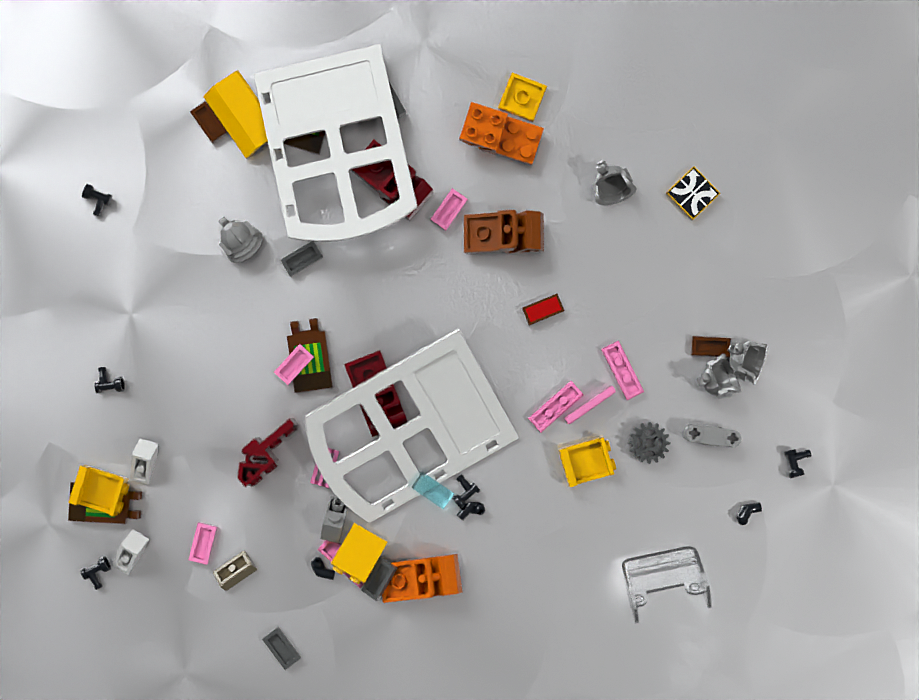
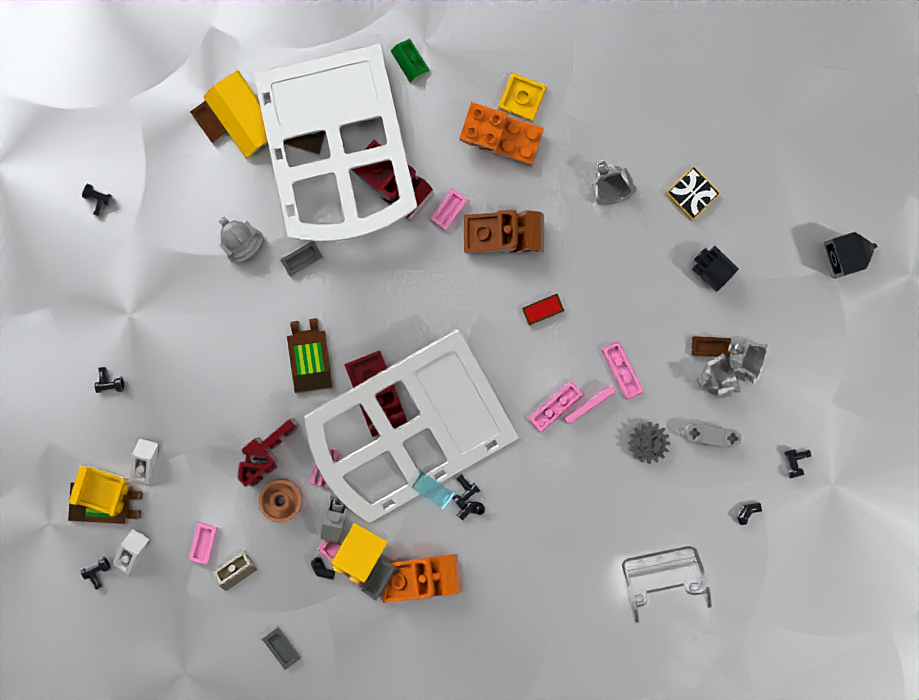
(270, 504): none -> nougat wheel
(294, 364): bright pink tile -> none
(397, 104): dark grey tile -> none
(409, 60): none -> green slope
(587, 461): yellow panel -> none
(714, 267): none -> black gear
(849, 253): none -> black piece

